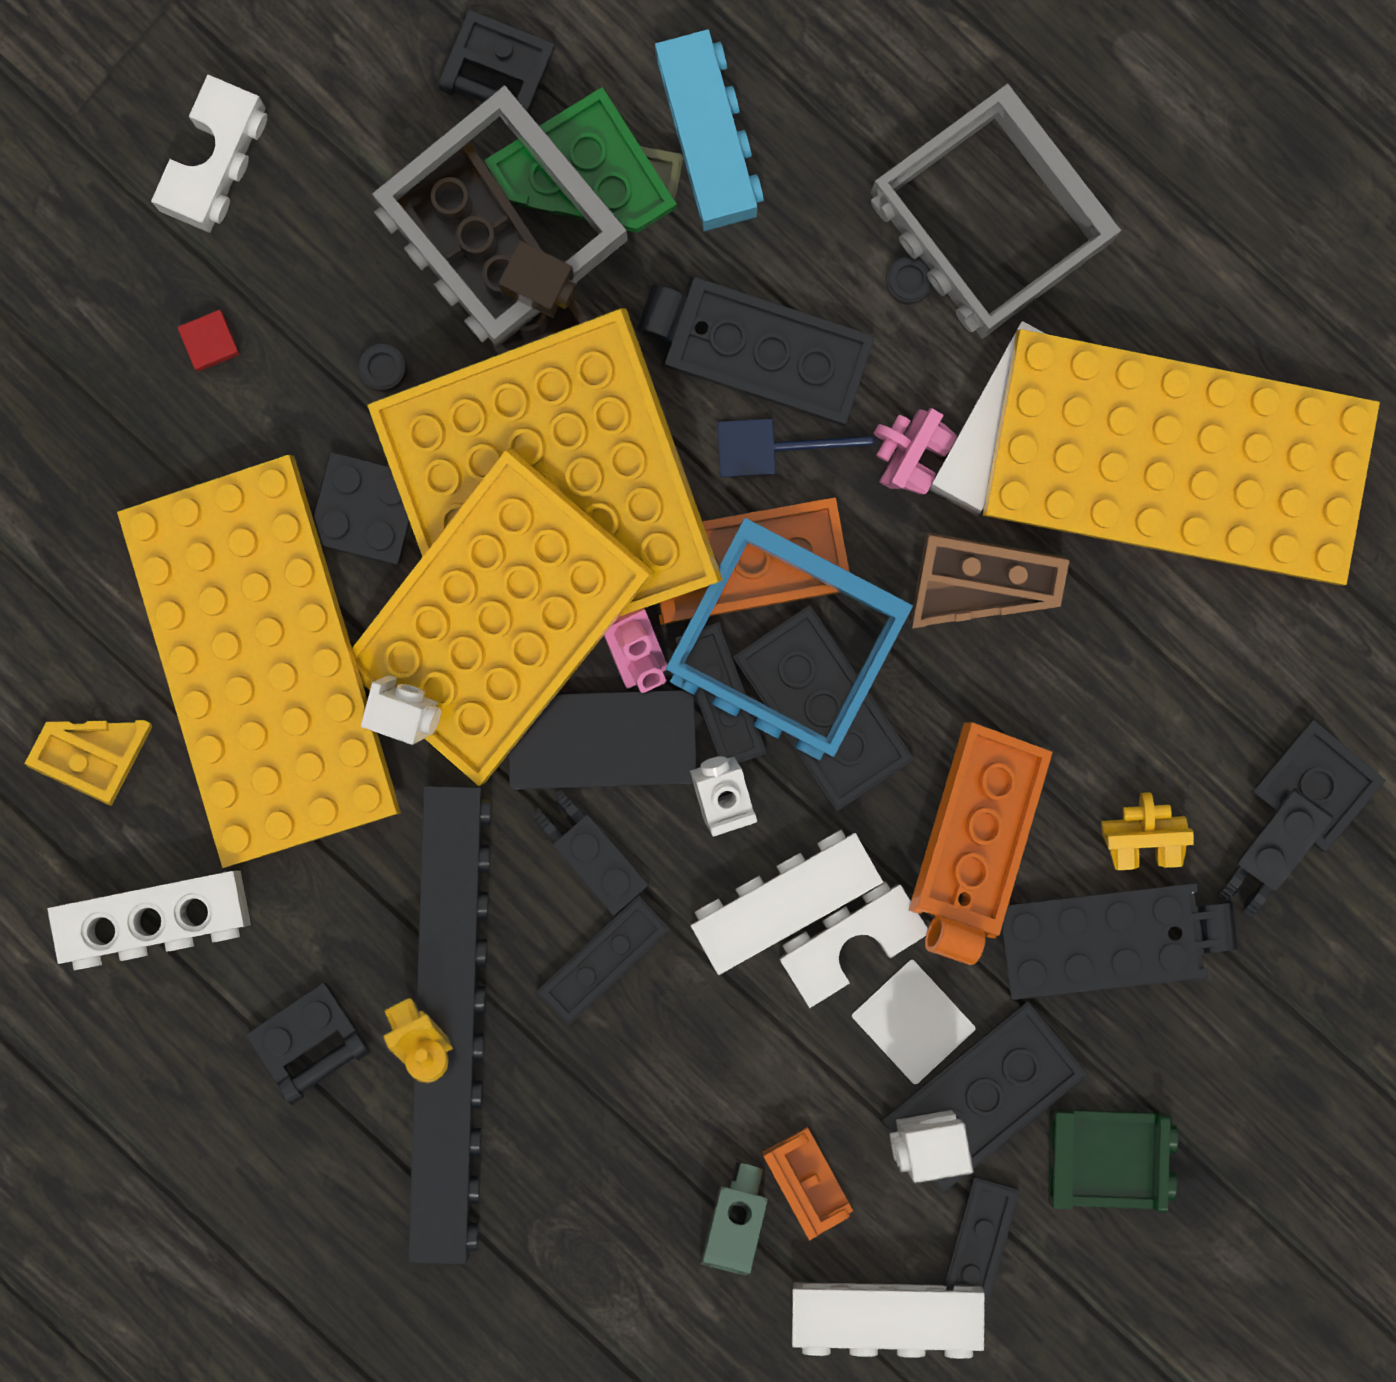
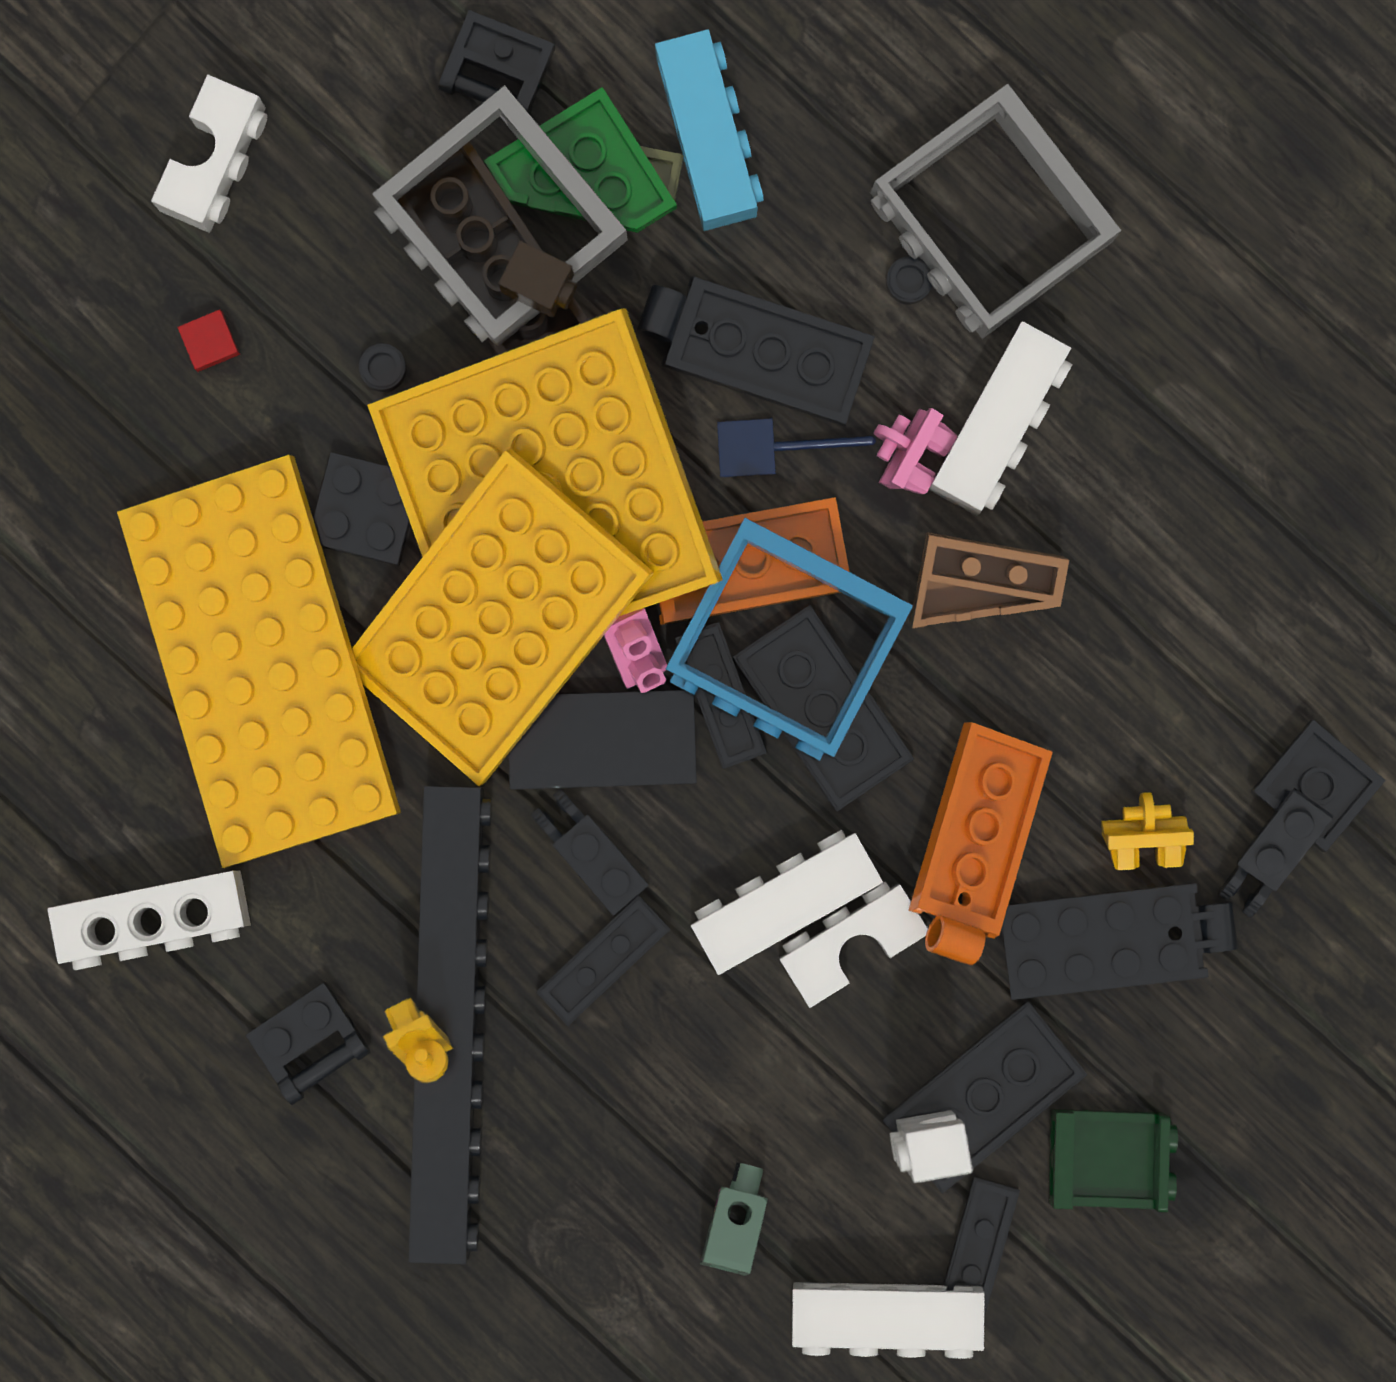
(89, 755): yellow wing -> none
(400, 711): white brick -> none
(729, 811): white brick -> none
(808, 1183): orange hinge -> none
(913, 1022): white sticker -> none
(1180, 458): yellow plate -> none

